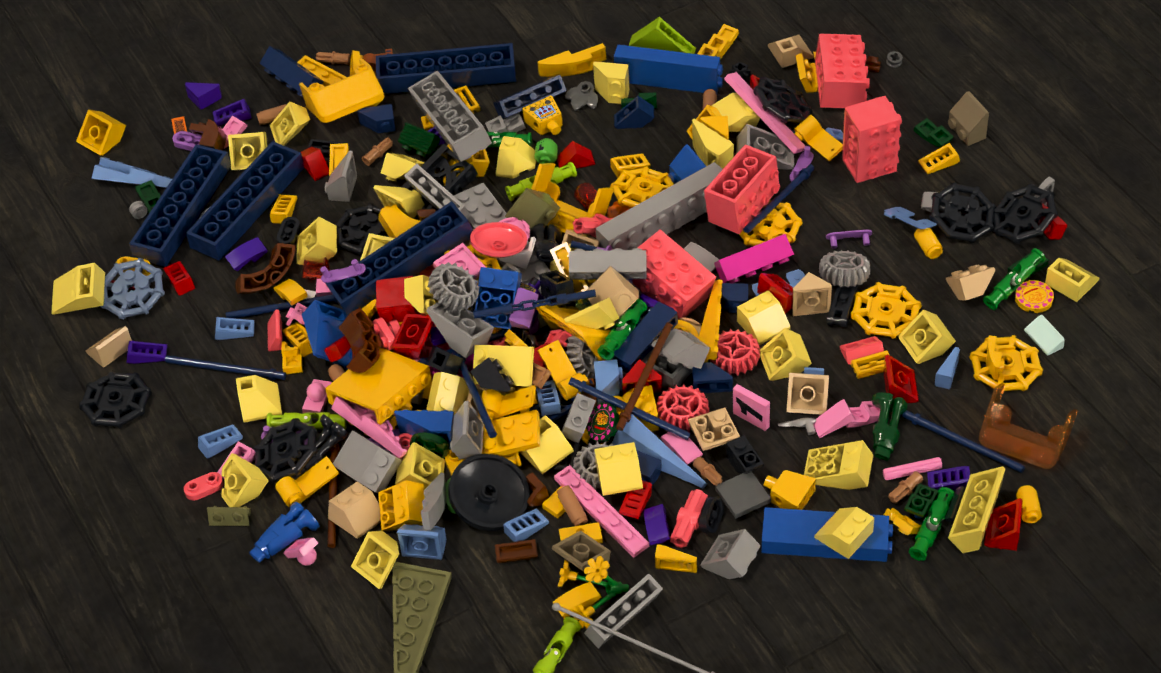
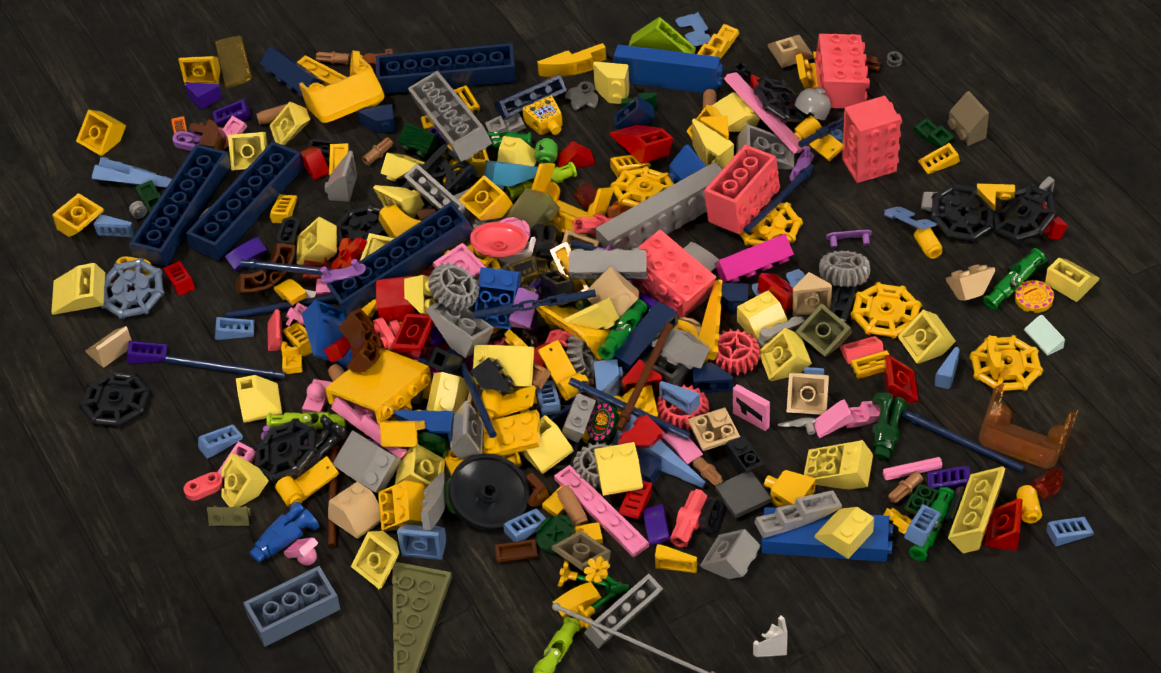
(76, 215): none -> yellow slope
(113, 227): none -> medium blue slope
(200, 69): none -> yellow slope
(233, 61): none -> clear yellow windscreen
(254, 264): none -> dark blue bar
(292, 606): none -> sand blue brick
(349, 251): none -> red plant
(400, 433): none -> yellow panel
(486, 200): none -> yellow slope
(508, 174): none -> dark azure slope
(530, 267): none -> slope
(553, 531): none -> dark green tile
(644, 142): none -> red slope
(644, 433): none -> red slope
(680, 397): none -> medium blue slope
(698, 25): none -> medium blue piece
(767, 334): none -> light grey plate
(775, 641): none -> white slope
(803, 512): none -> light grey slope
(814, 102): none -> light grey cylinder
(821, 133): none -> dark blue piece
(824, 330): none -> olive slope
(921, 526): none -> medium blue slope
(990, 192): none -> yellow slope
(1048, 483): none -> clear red plate
(1066, 537): none -> medium blue slope

